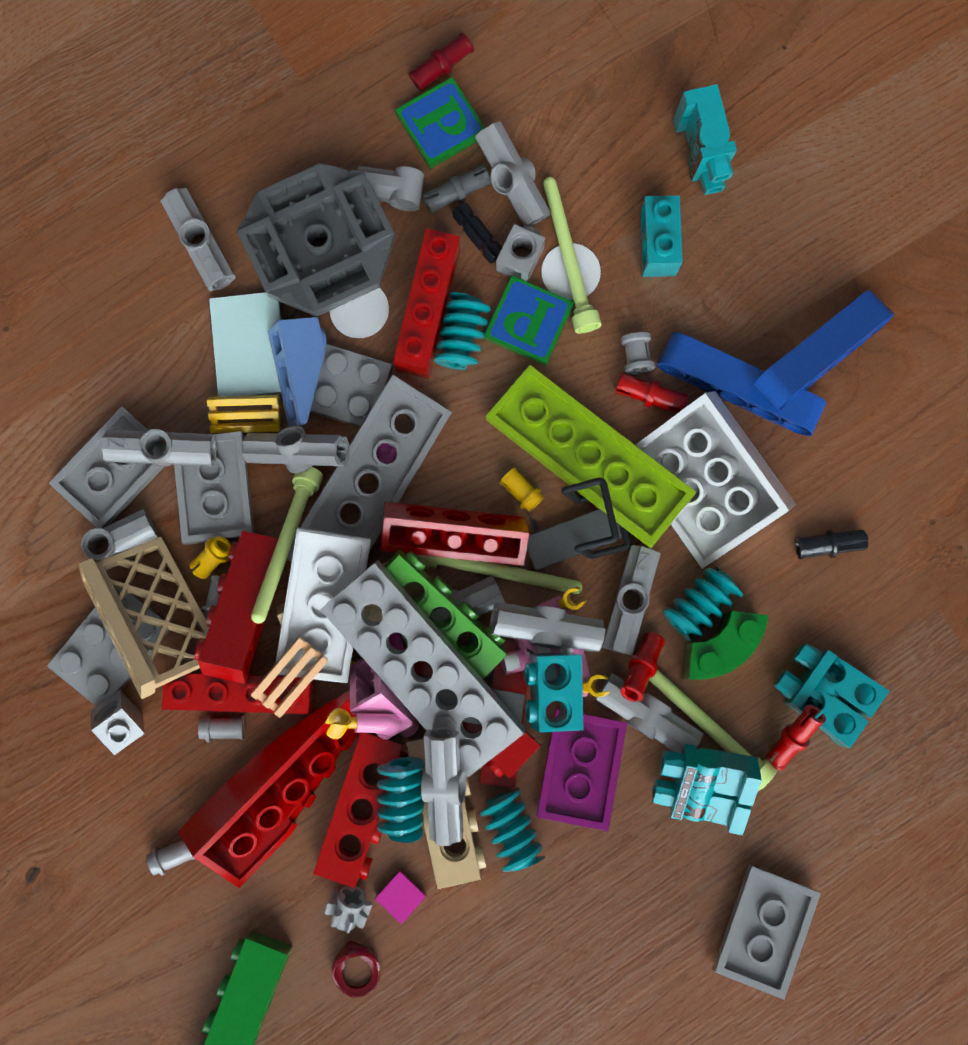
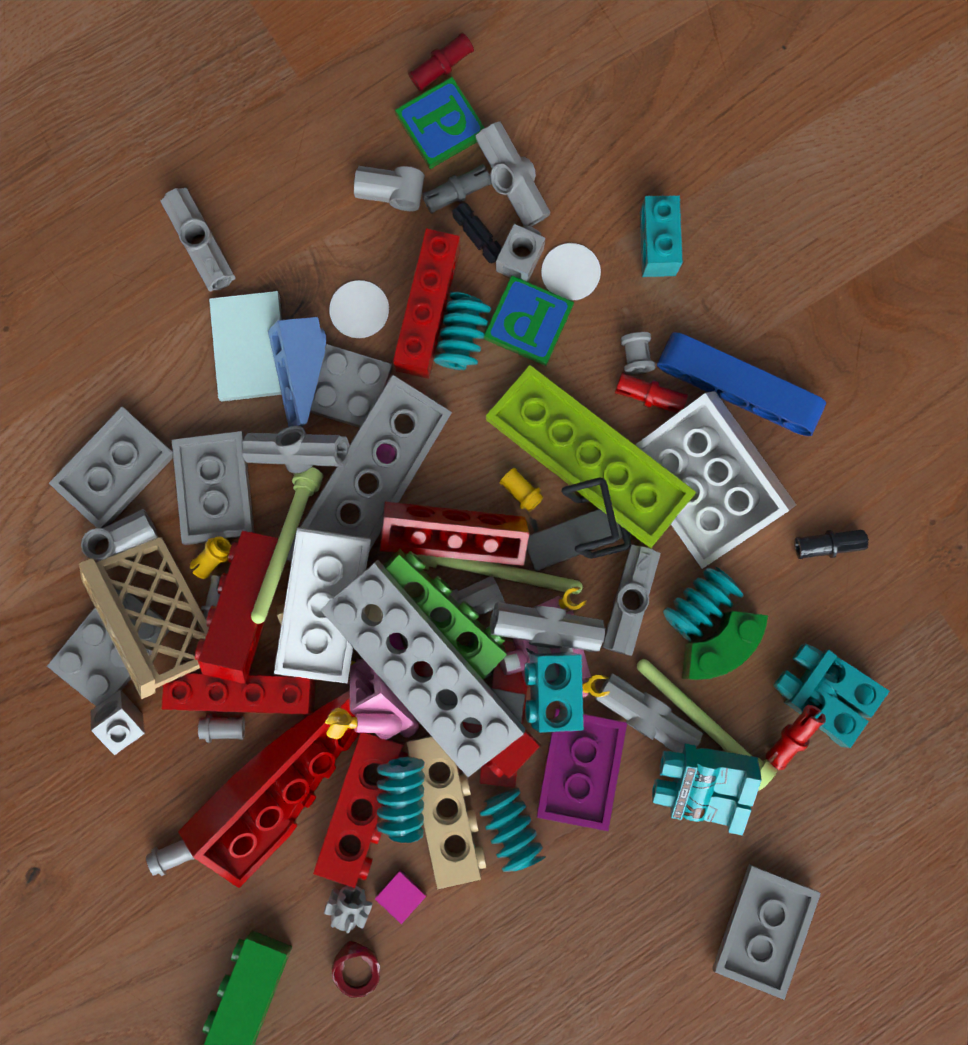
(139, 445): light grey piece -> none
(266, 426): yellow tile -> none
(270, 701): light nougat tile -> none
(313, 206): dark grey piece -> none
(443, 785): light grey piece -> none
(585, 317): yellowish green piece -> none
(642, 667): red pin -> none
(707, 133): teal hips -> none
(823, 349): blue beam -> none

